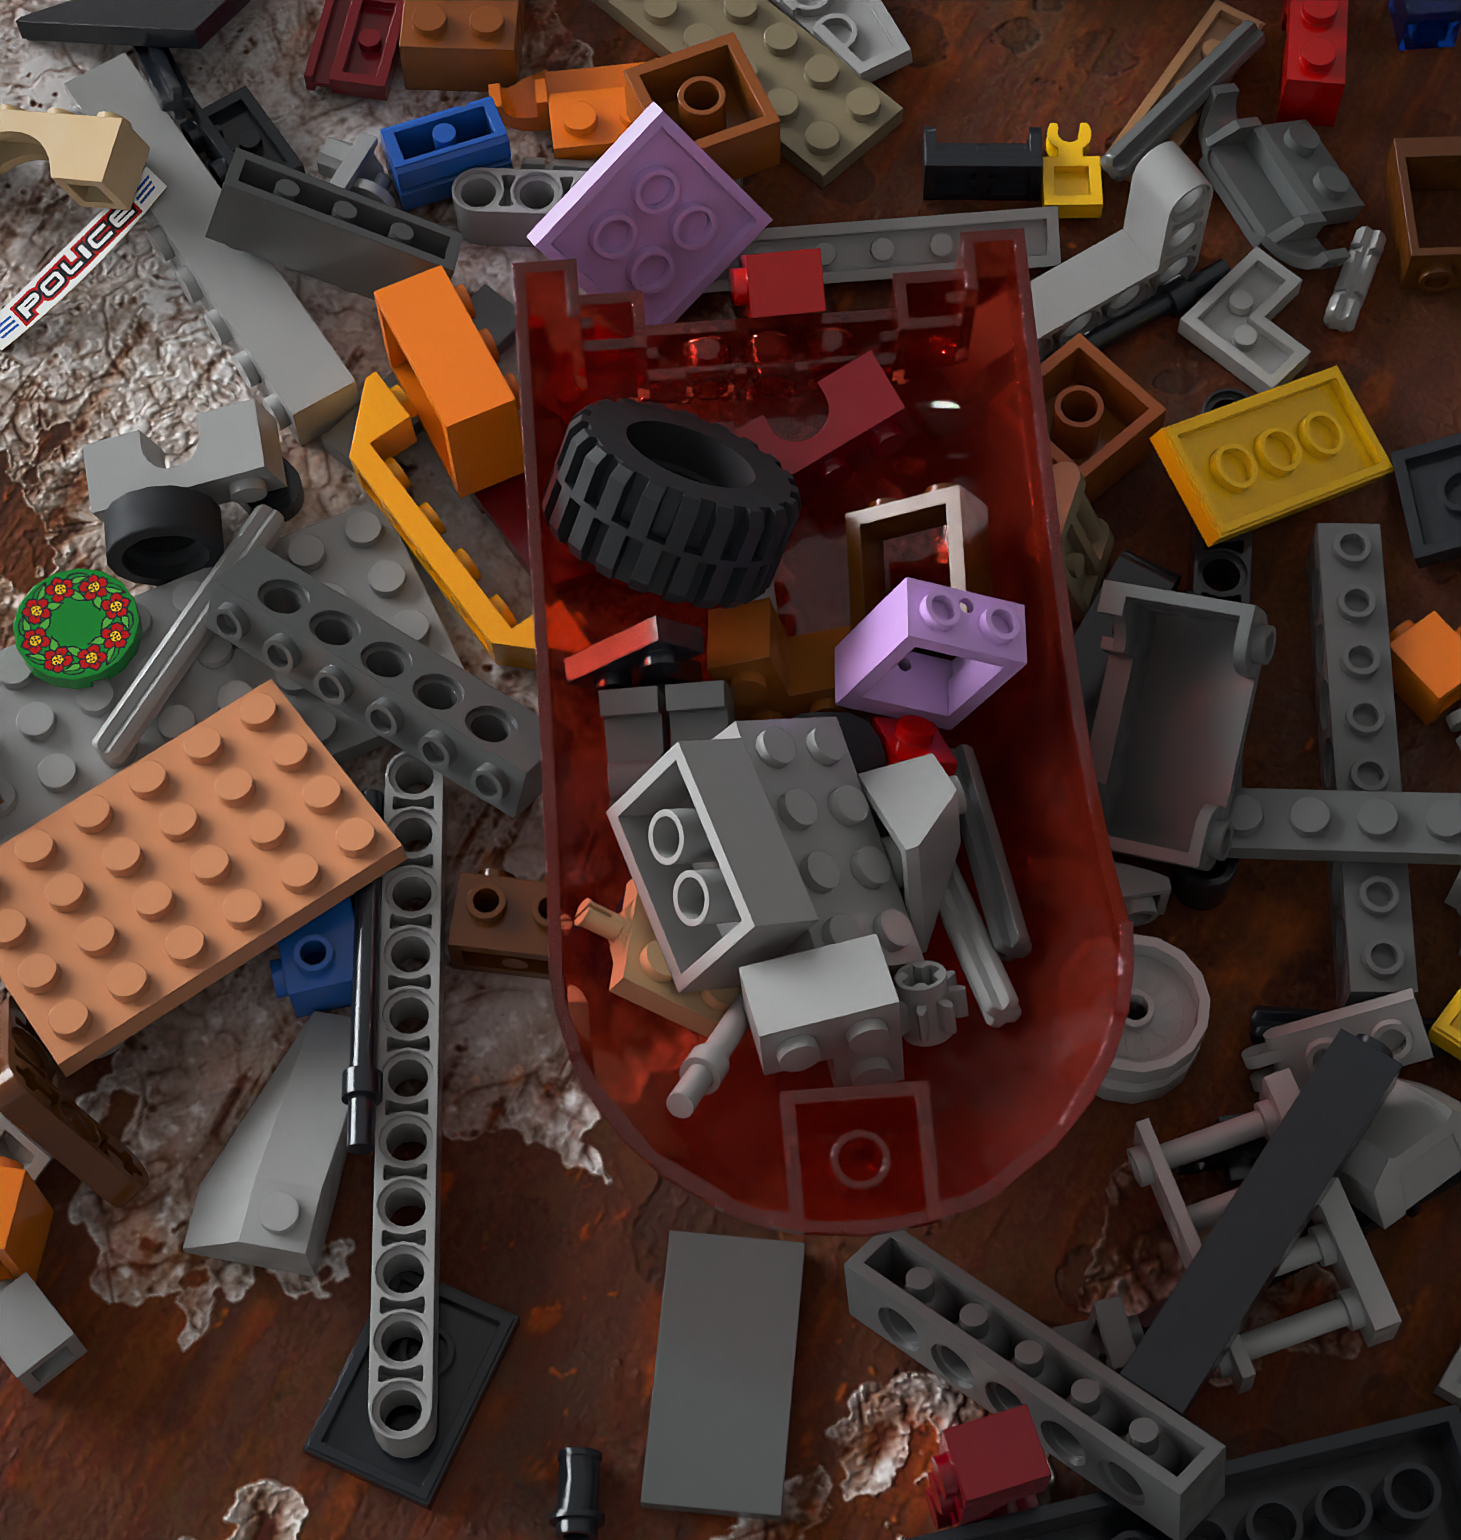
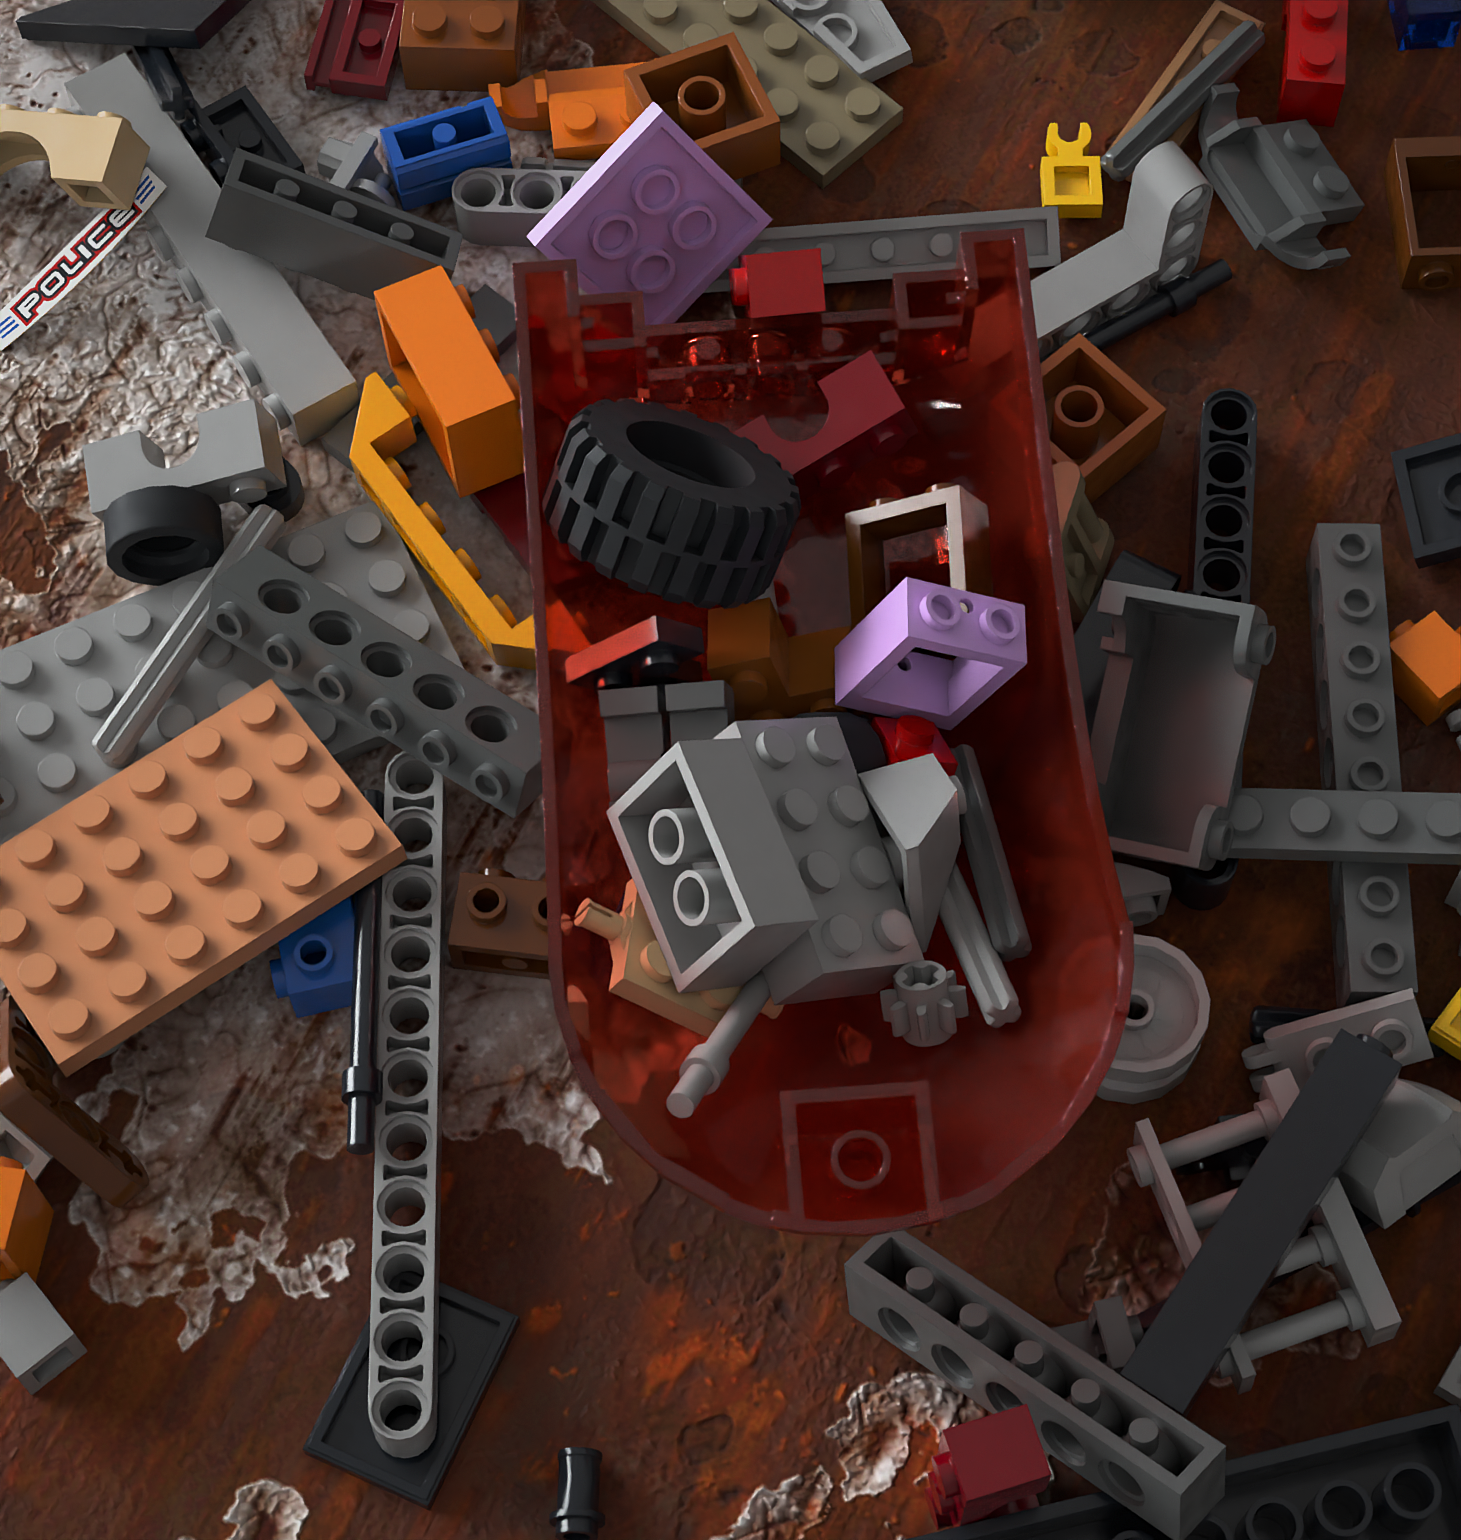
(77, 628): tile -> none
(282, 1168): light grey wedge -> none
(723, 1376): dark grey tile -> none
(827, 1007): light grey brick -> none
(982, 169): black hinge -> none
(1236, 323): light grey plate -> none
(1271, 455): yellow tile -> none
(1354, 279): light grey axle -> none

